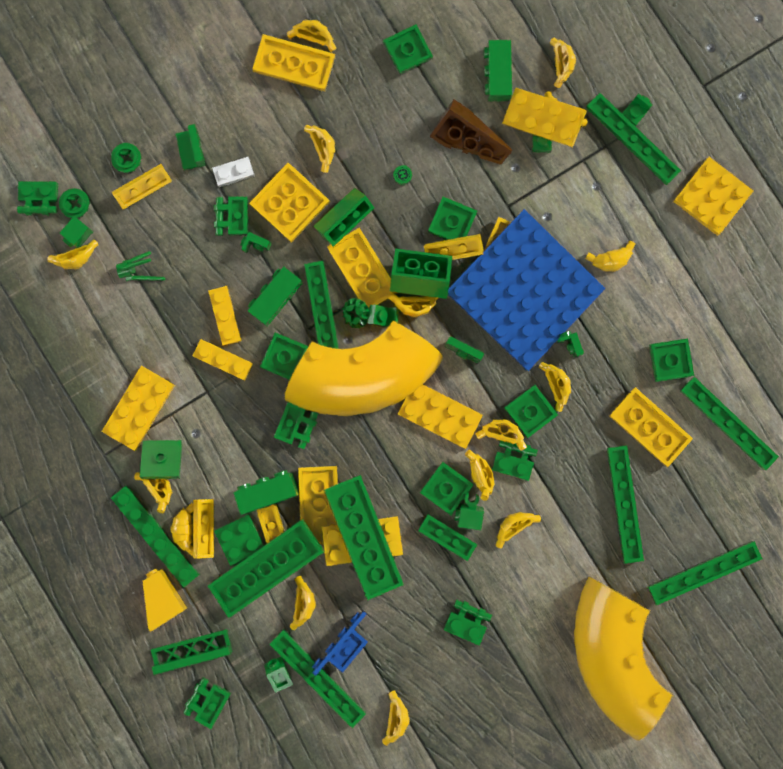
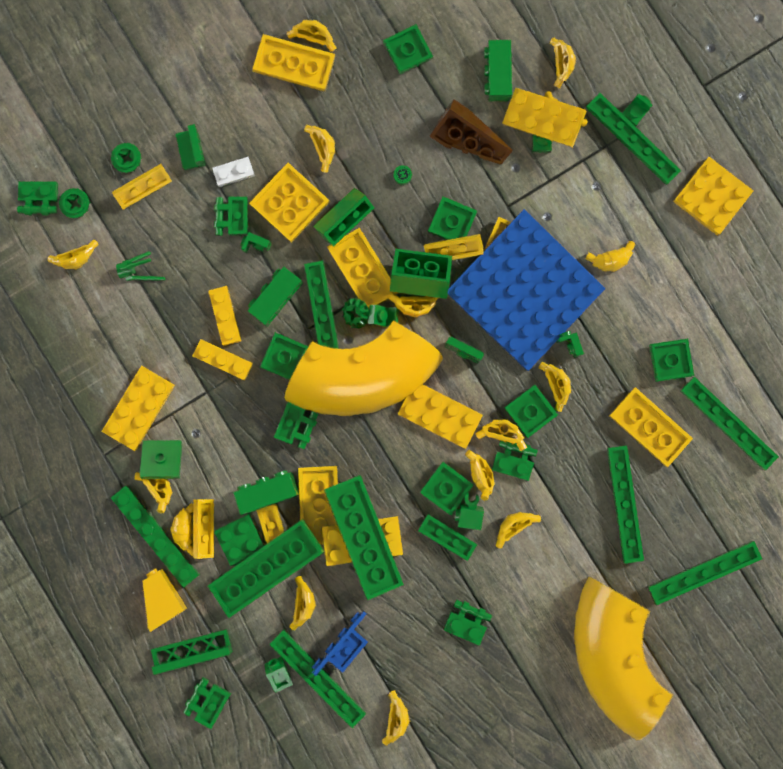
(75, 233): green brick -> none

